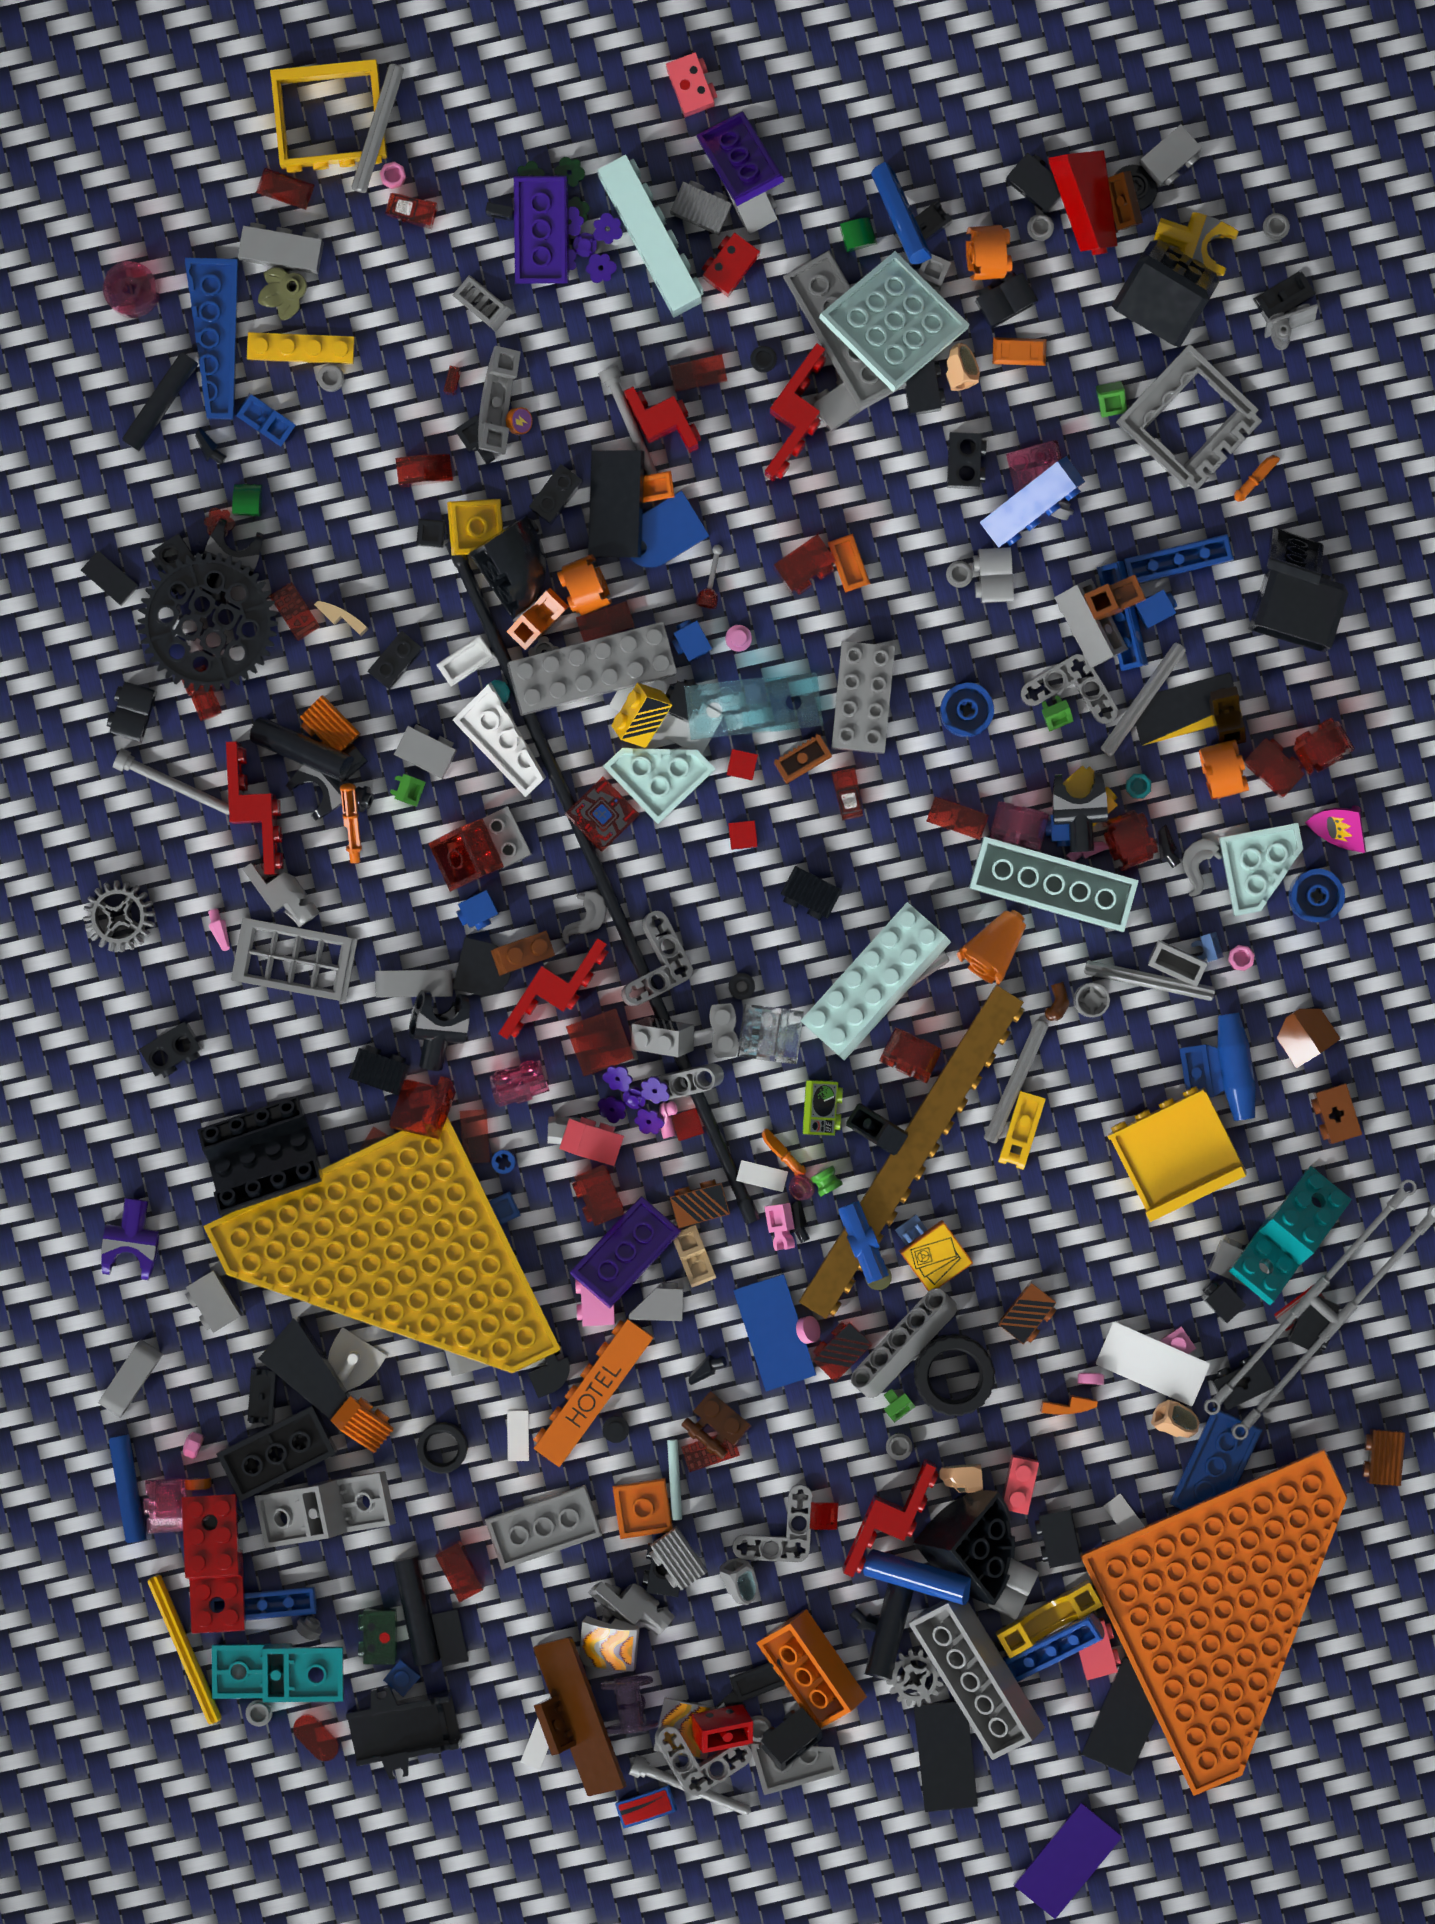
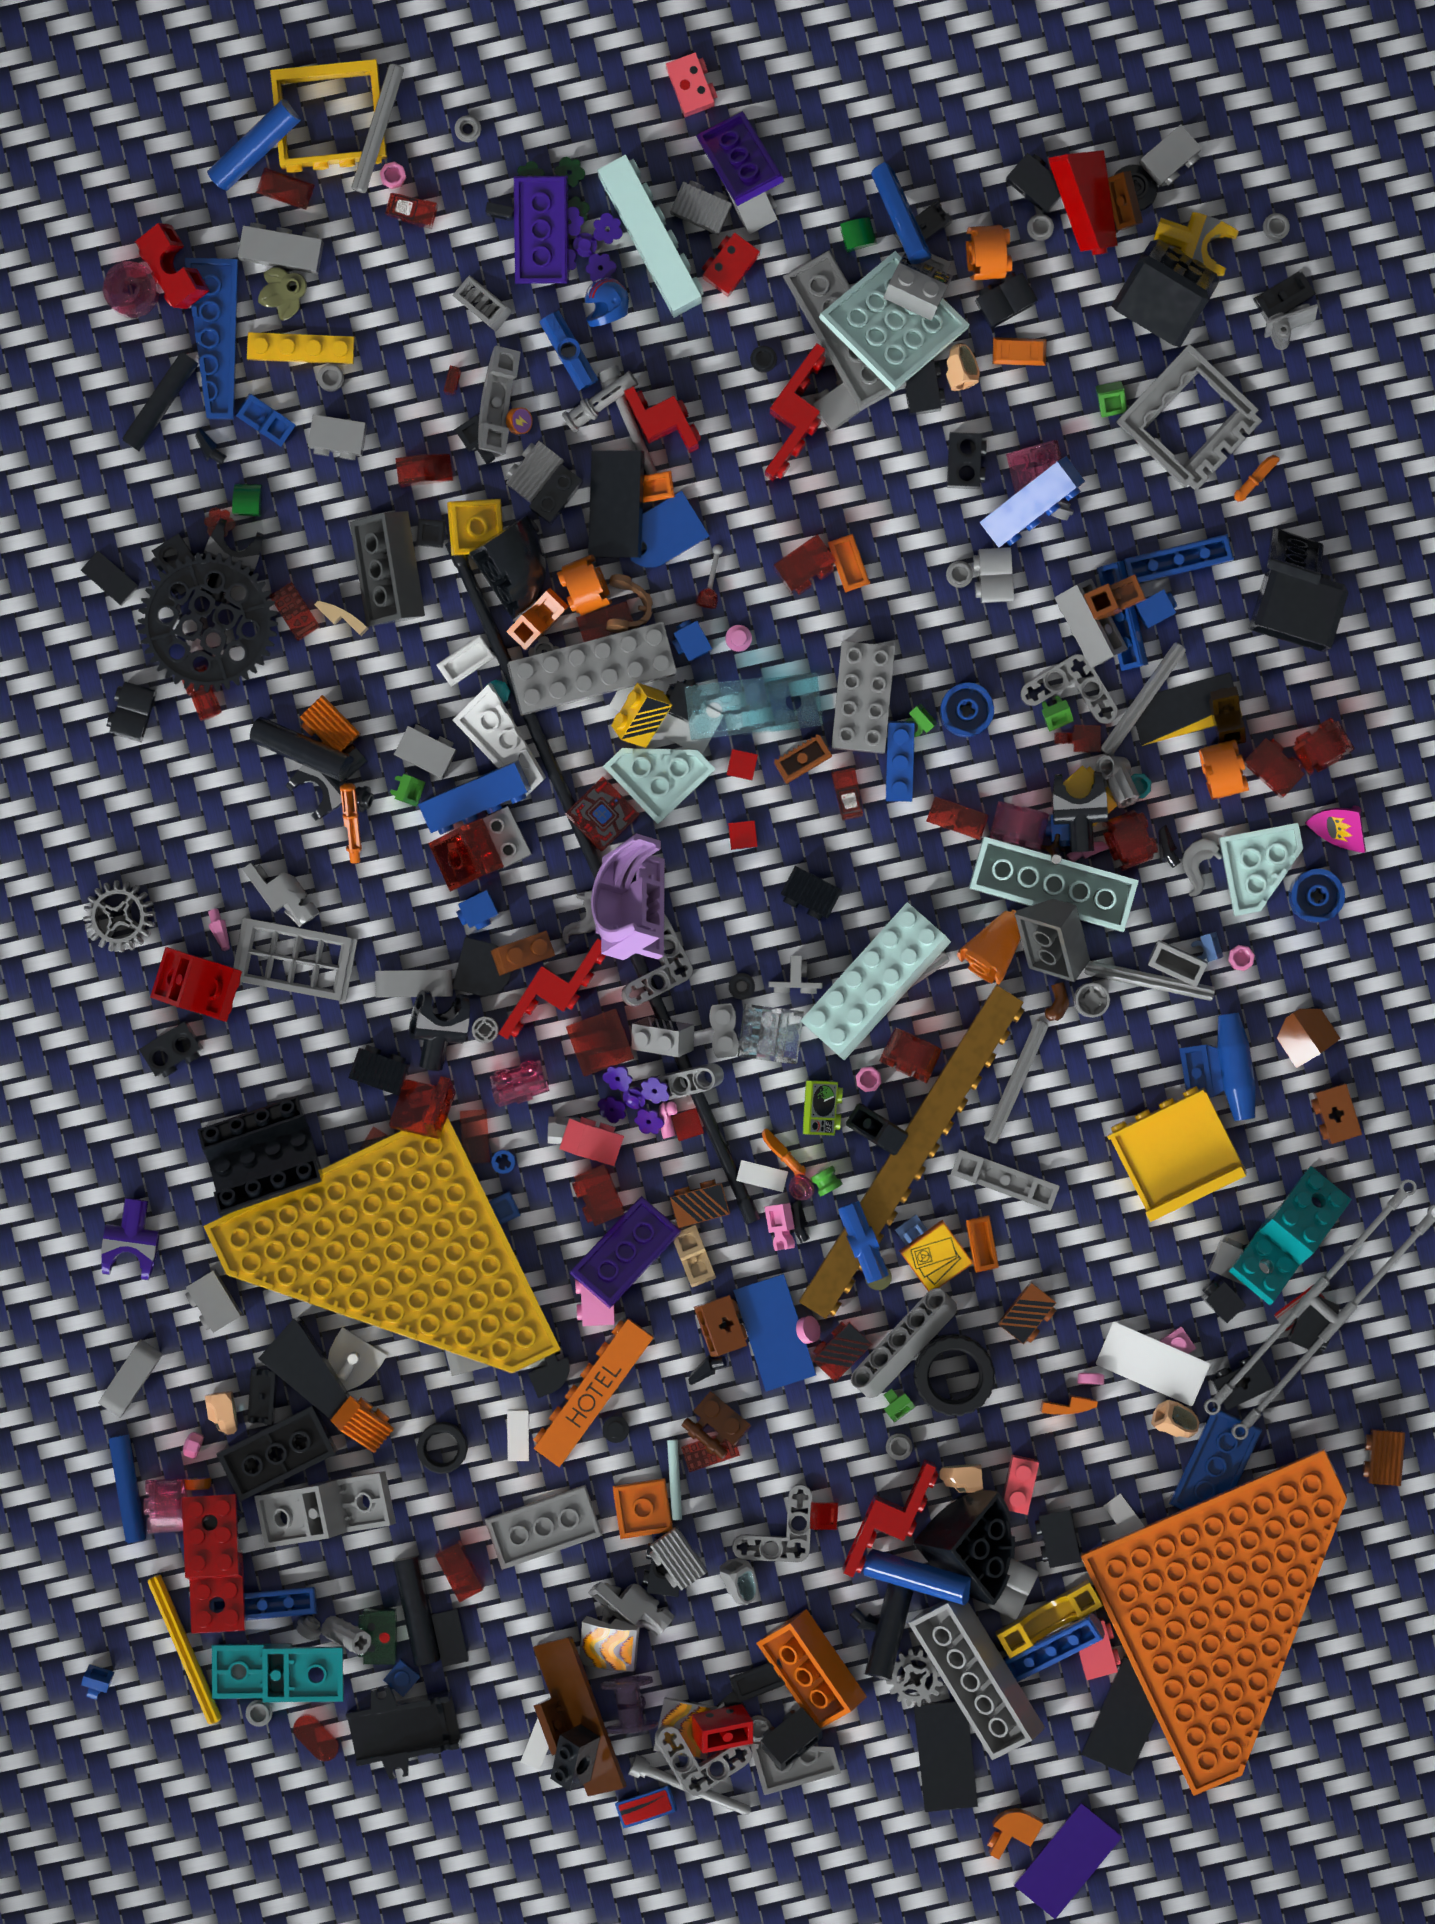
(97, 1680): none -> blue tile
(126, 762): light grey piece -> none
(158, 249): none -> red arch
(196, 984): none -> red bracket
(222, 1411): none -> light nougat rock
(253, 808): red bracket -> none
(254, 145): none -> blue brick
(337, 436): none -> light grey brick
(346, 1635): none -> light grey axle
(387, 568): none -> dark grey slope
(395, 660): black brick -> none
(467, 120): none -> light grey plate
(474, 797): none -> blue brick
(485, 1029): none -> light grey wheel
(533, 471): none -> light grey brick
(561, 335): none -> blue piece
(575, 1757): none -> black brick
(587, 405): none -> light grey pin
(610, 301): none -> blue helmet
(625, 582): none -> medium nougat piece
(630, 913): none -> lavender piece
(661, 1304): light grey slope -> none
(698, 373): clear red plate -> none
(711, 1315): none -> dark orange brick
(797, 970): none -> light grey bracket
(868, 1079): none -> bright pink tile
(900, 761): none -> blue plate
(917, 287): none -> light grey slope
(922, 719): none -> bright green tile
(982, 1244): none -> orange tile
(1005, 1180): none -> light grey slope
(1016, 1824): none -> orange brick
(1022, 1129): yellow plate -> none
(1053, 939): none -> dark grey slope
(1055, 850): none -> dark brown bar
(1084, 738): none -> clear red plate
(1117, 775): none -> light grey piece

